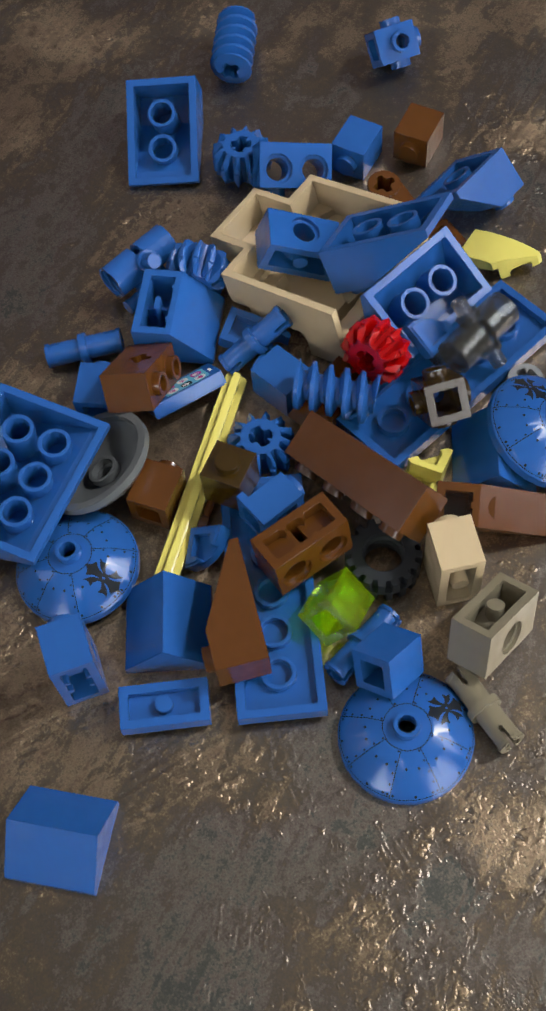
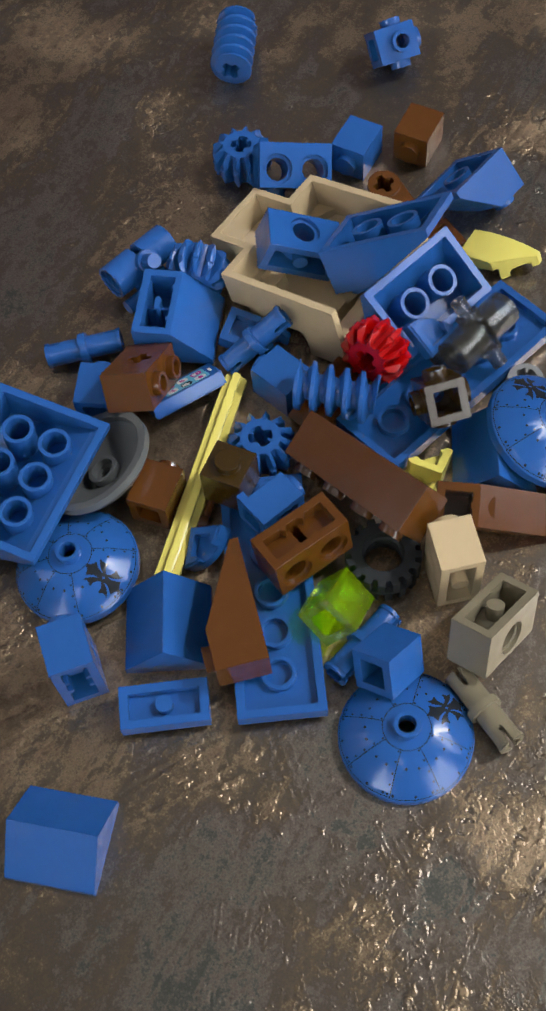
(164, 130): blue slope -> none

